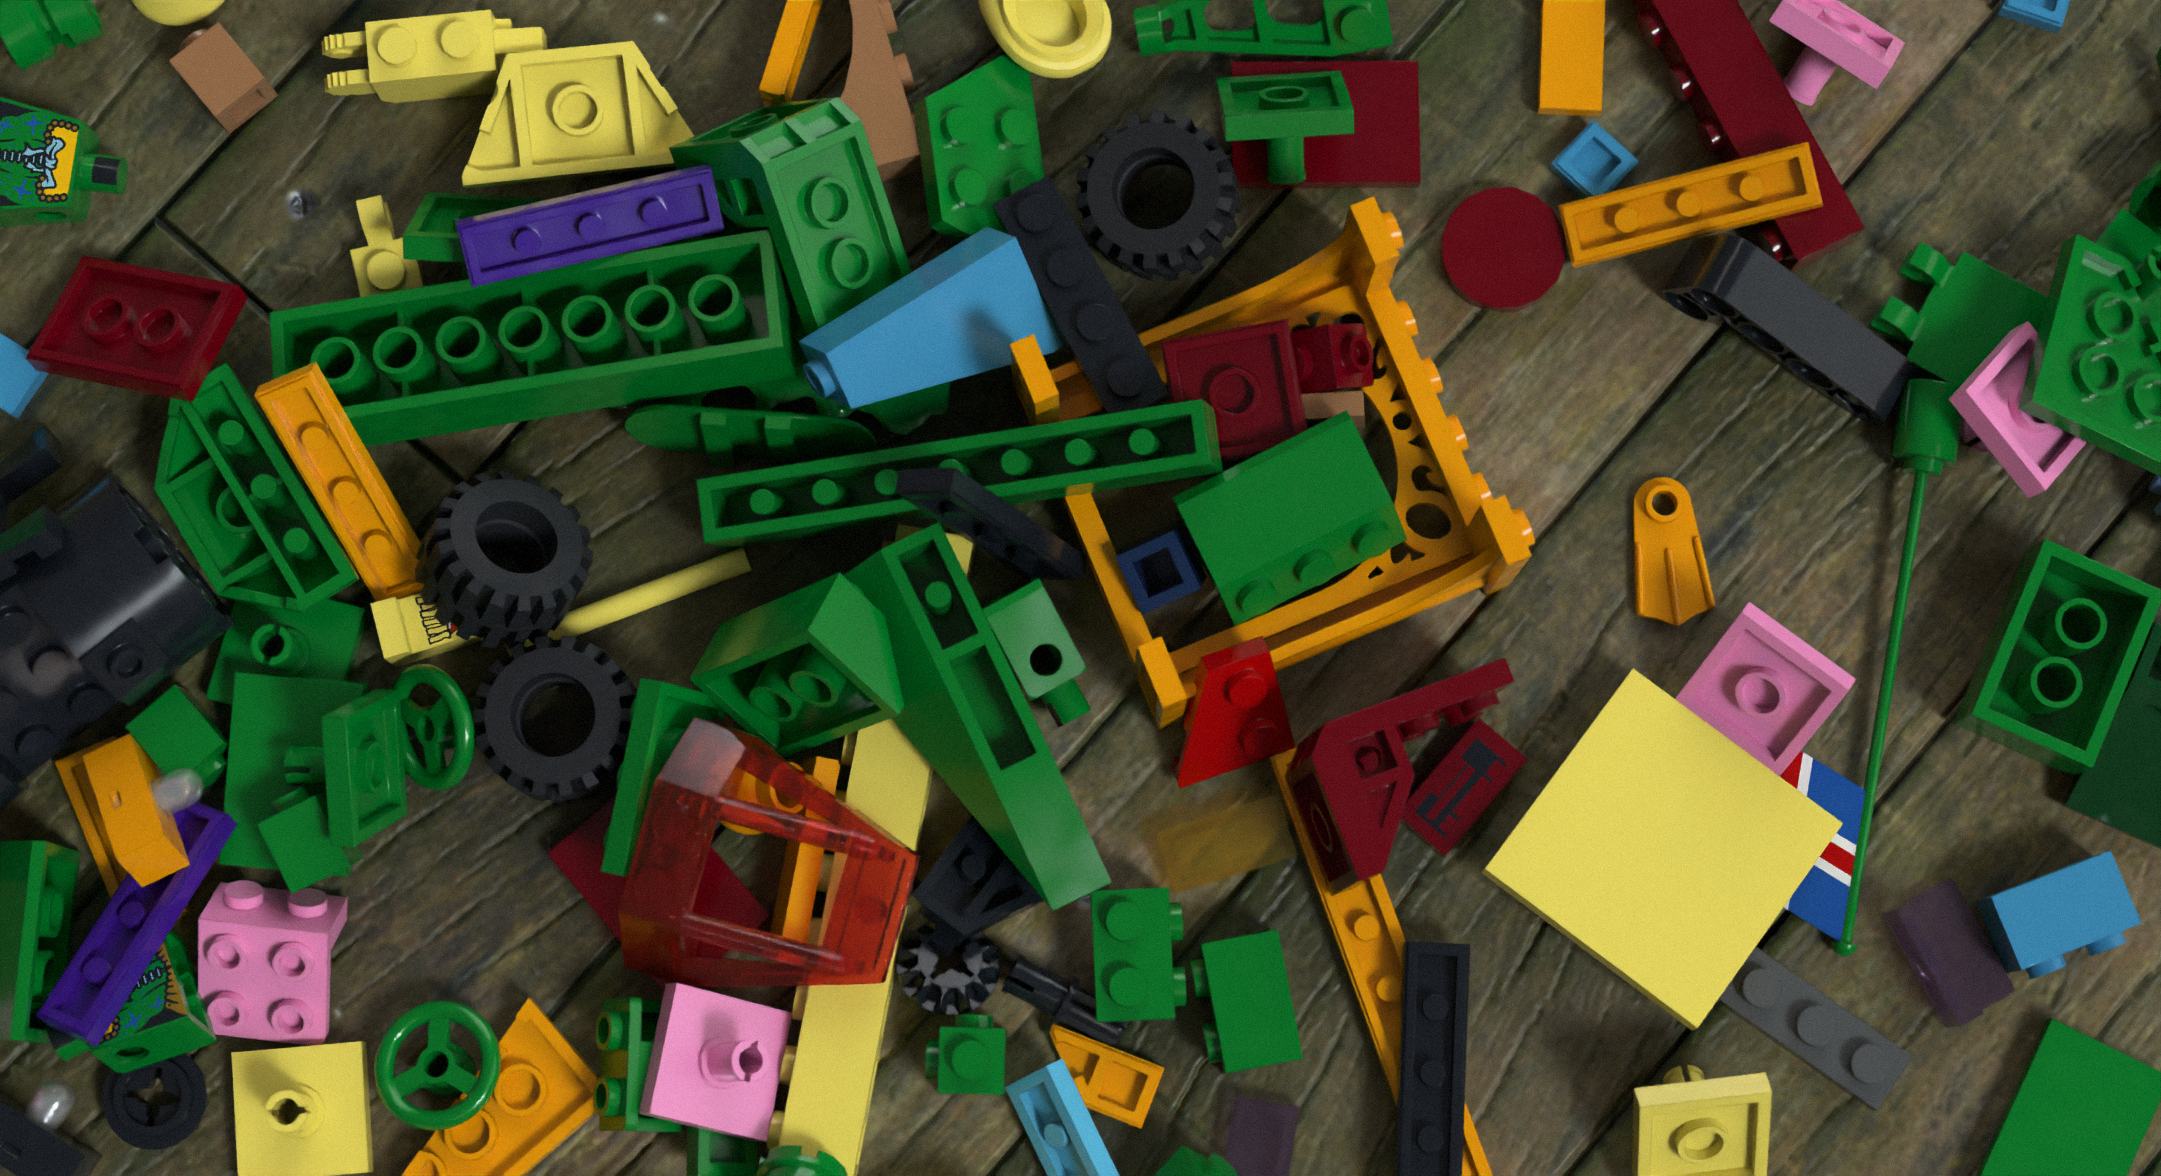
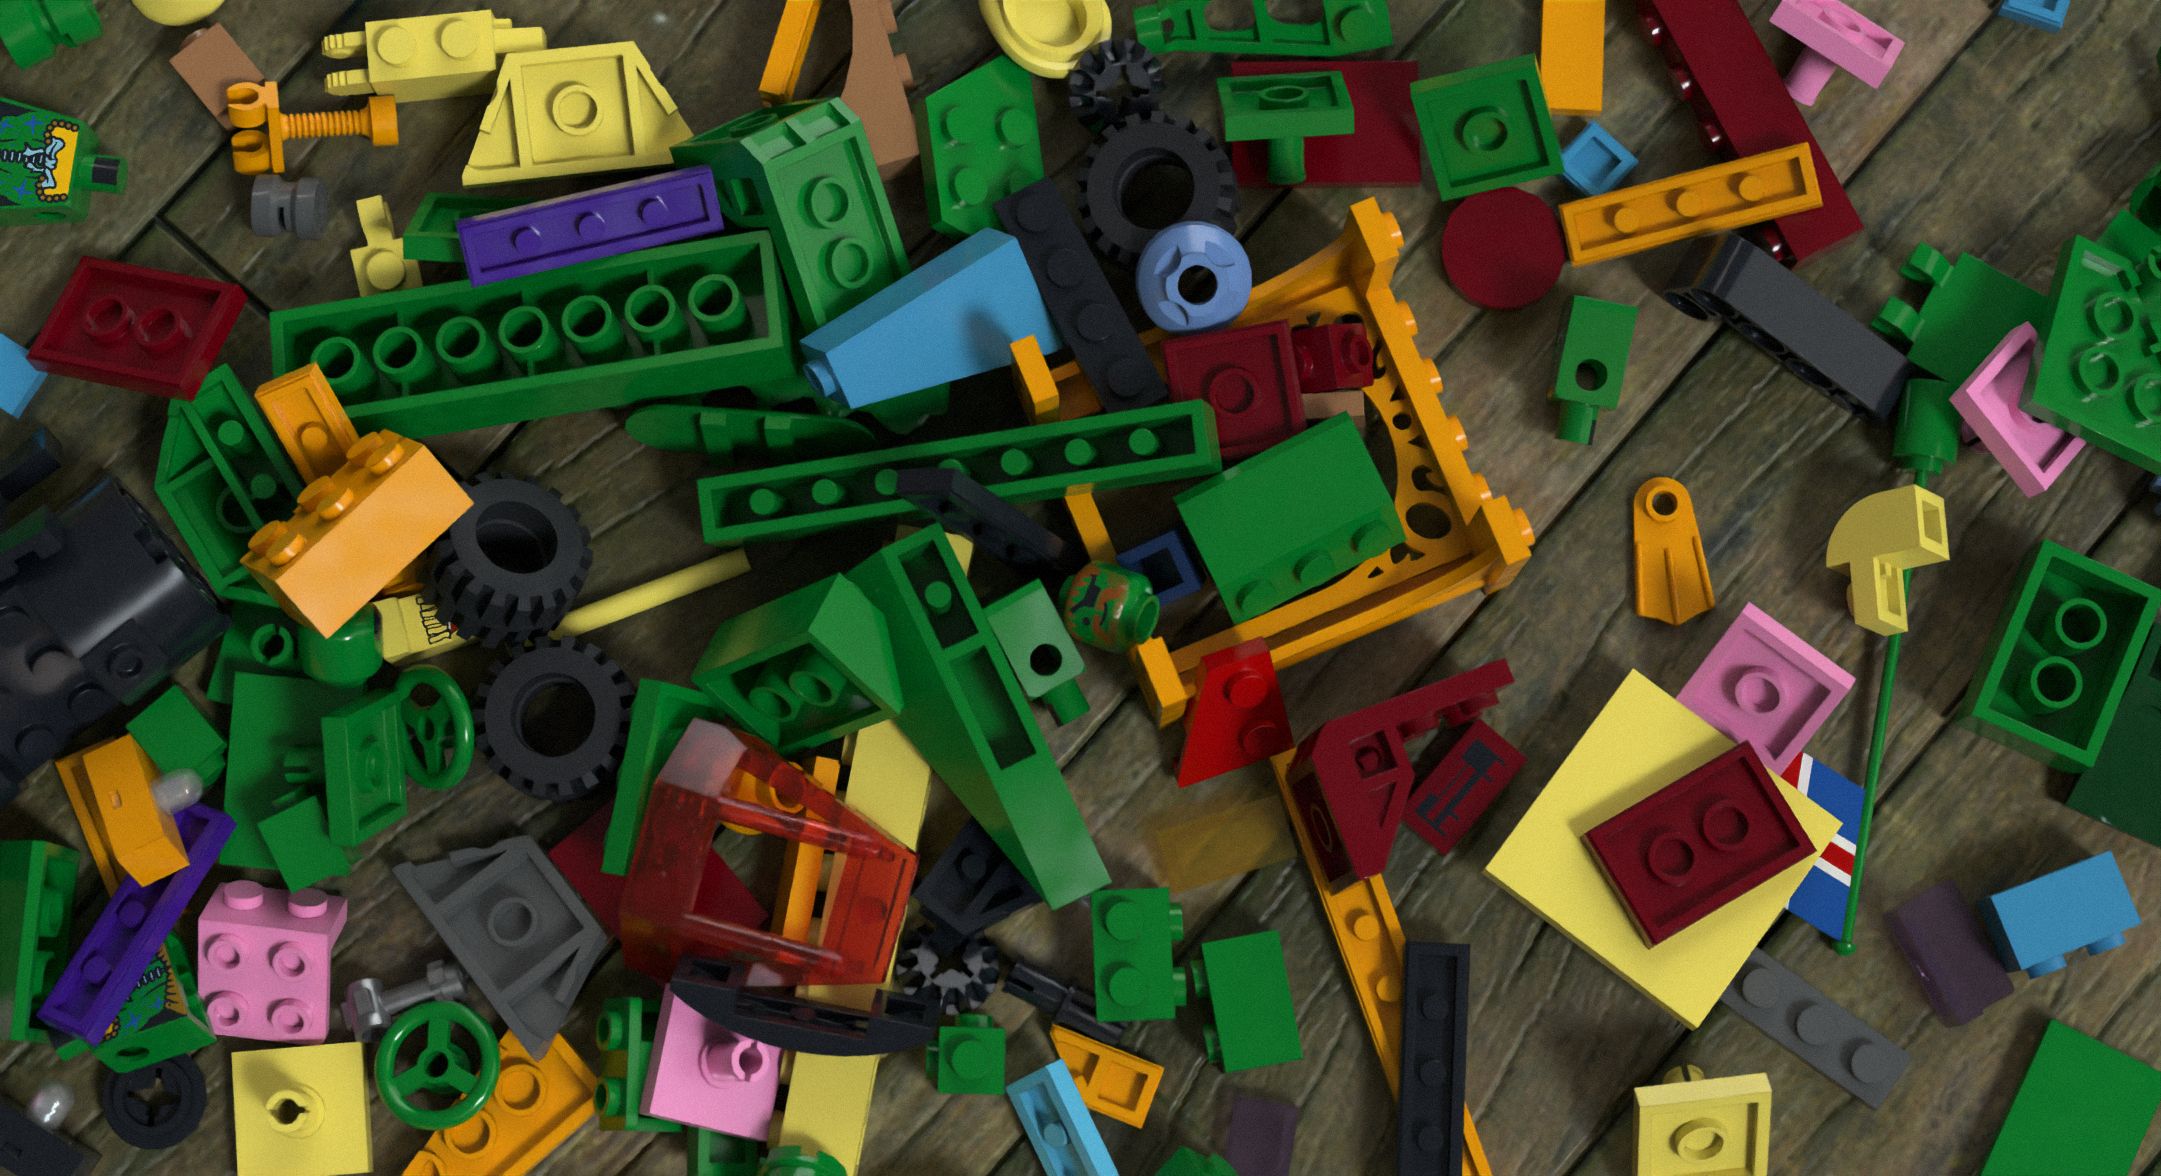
(257, 152): none -> light orange bar
(289, 207): none -> dark grey wheel
(348, 654): none -> green head
(355, 530): none -> light orange piece
(370, 1008): none -> flat silver bar
(512, 931): none -> dark grey wing
(798, 1024): none -> black slope
(1100, 69): none -> black gear
(1109, 607): none -> green head
(1170, 255): none -> medium blue piece
(1487, 127): none -> green tile
(1592, 335): none -> green torso
(1698, 844): none -> dark red tile
(1877, 543): none -> light yellow brick

